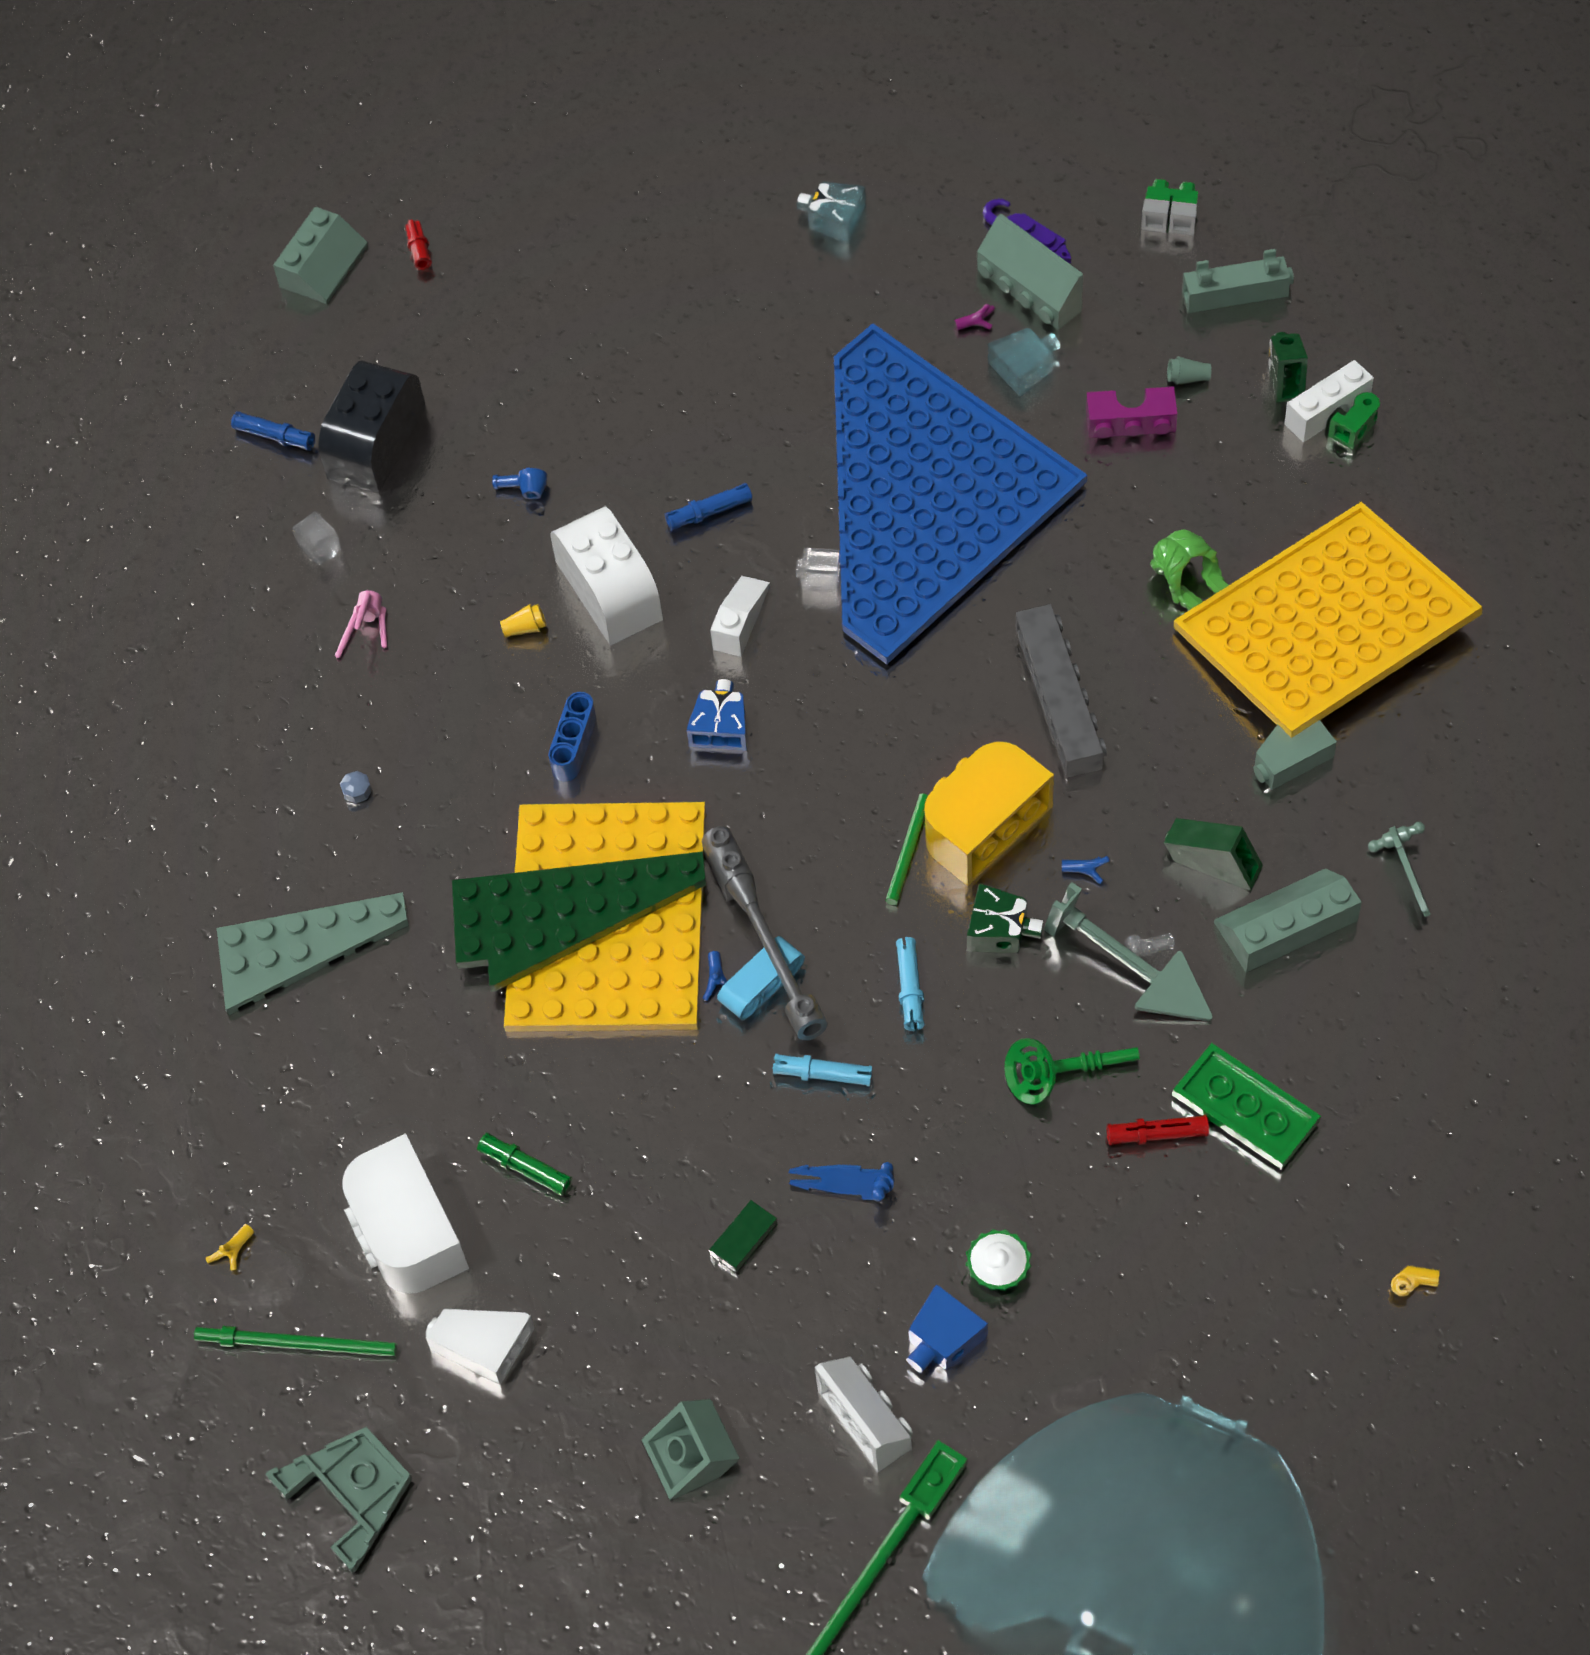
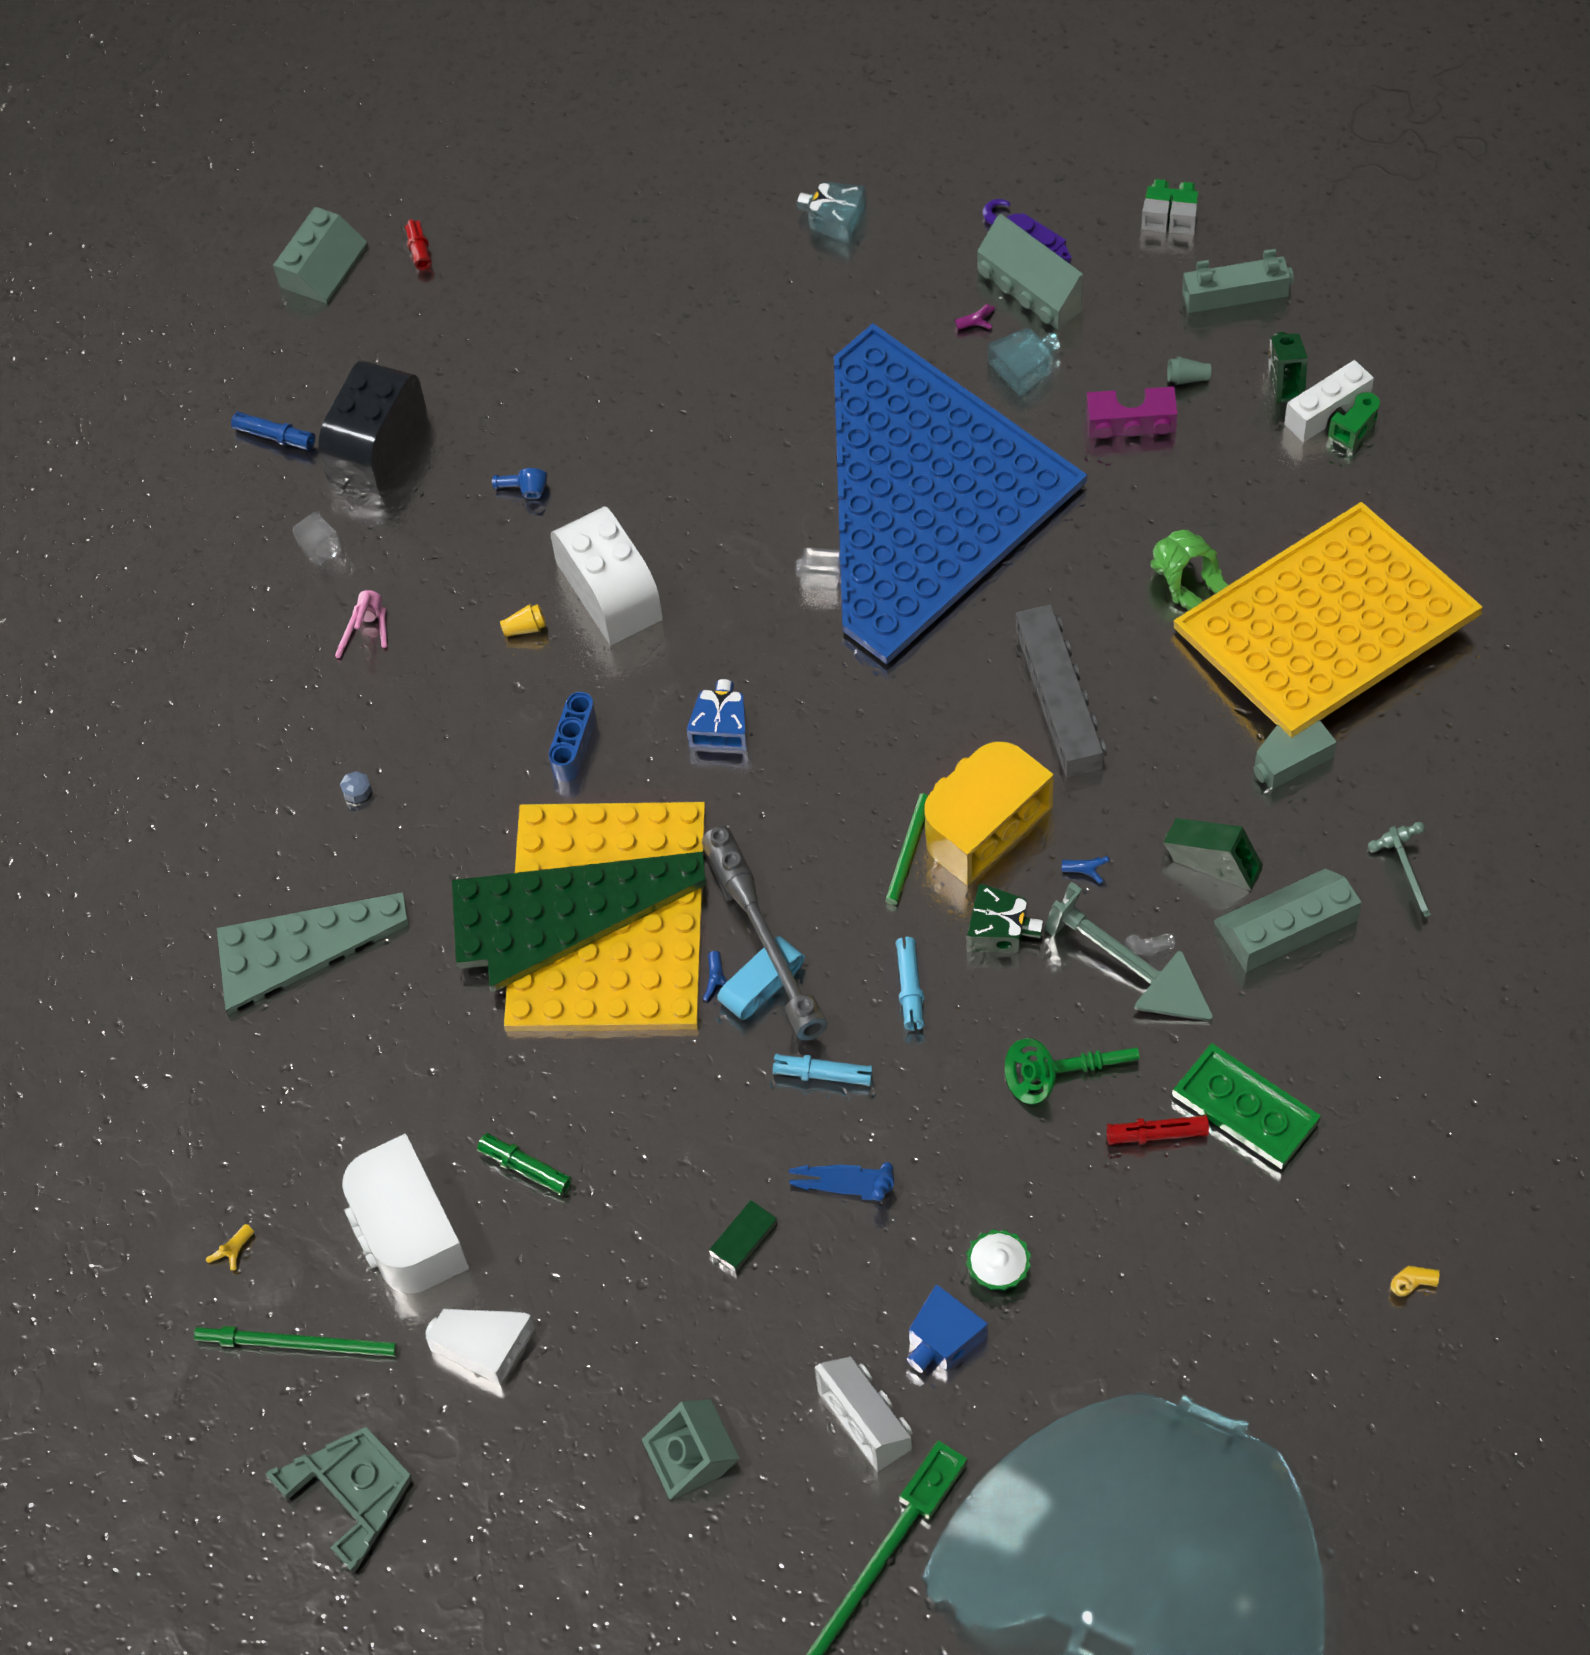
(712, 505): blue pin -> none
(738, 615): white slope -> none

